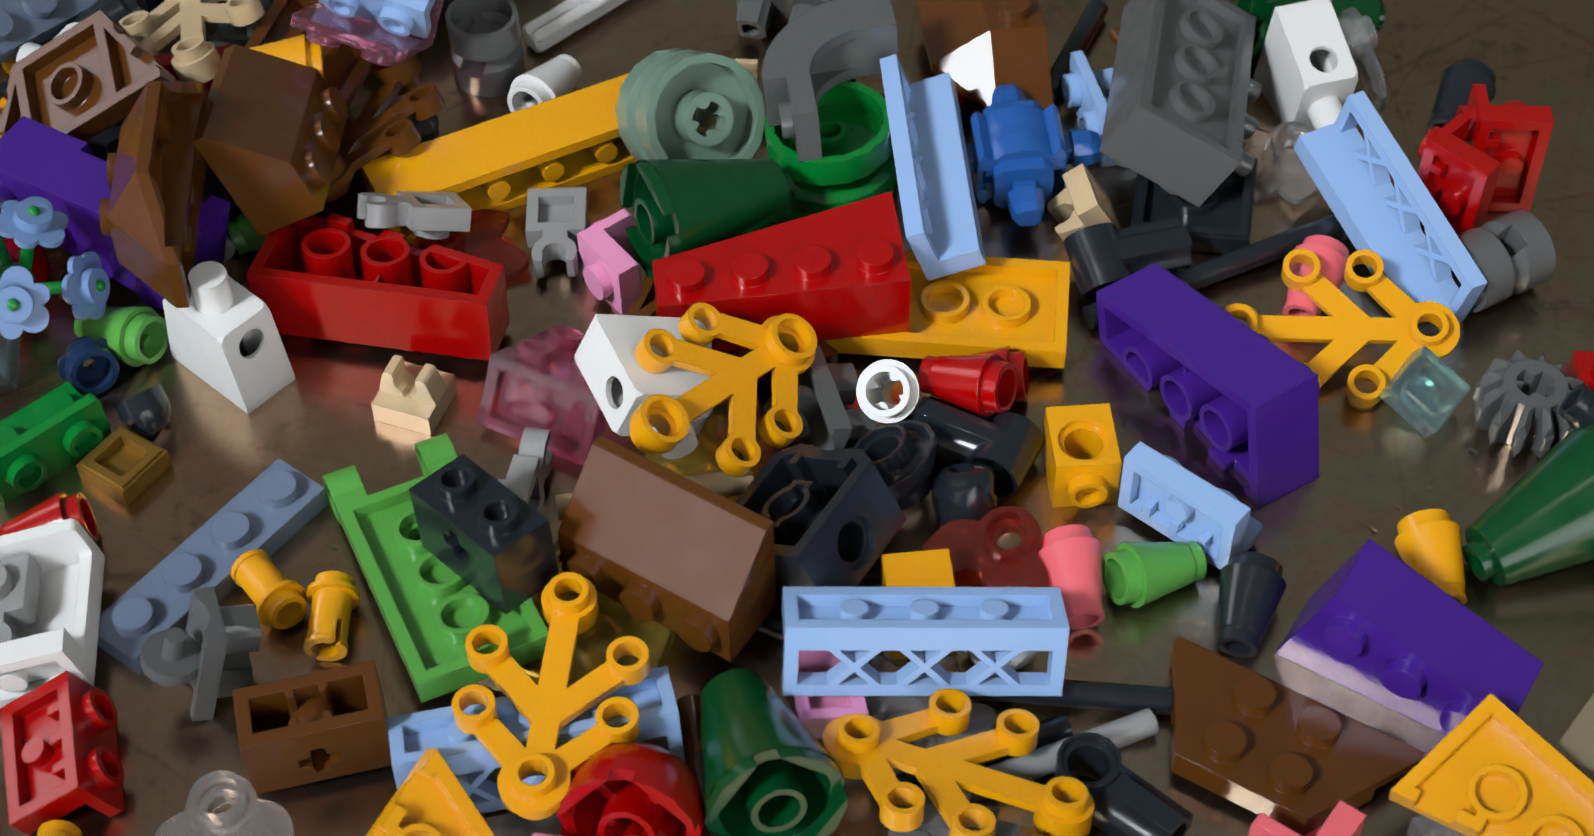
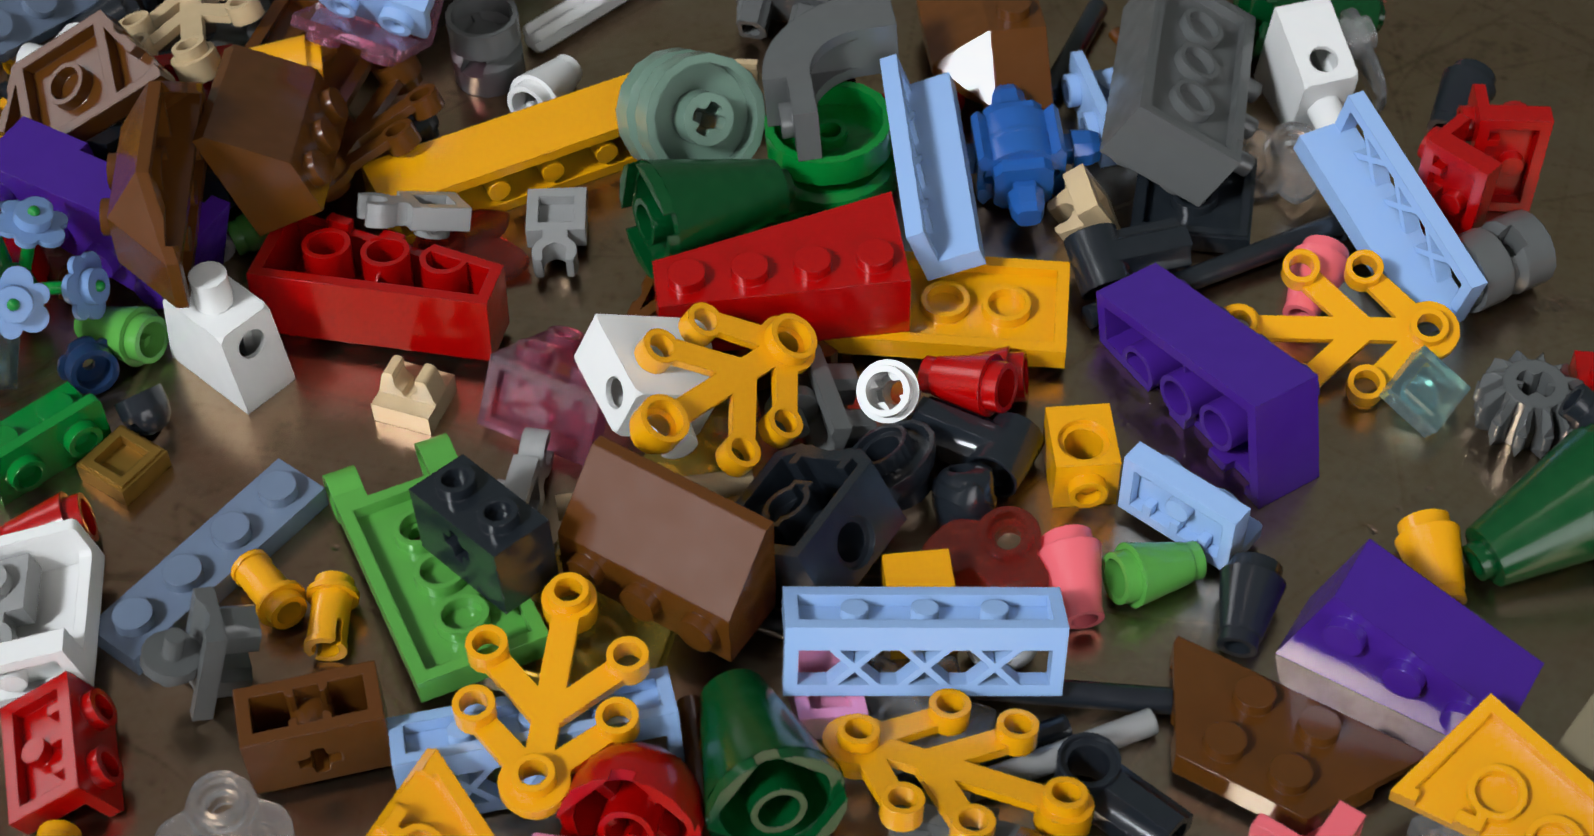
(609, 261): bright pink bracket -> none

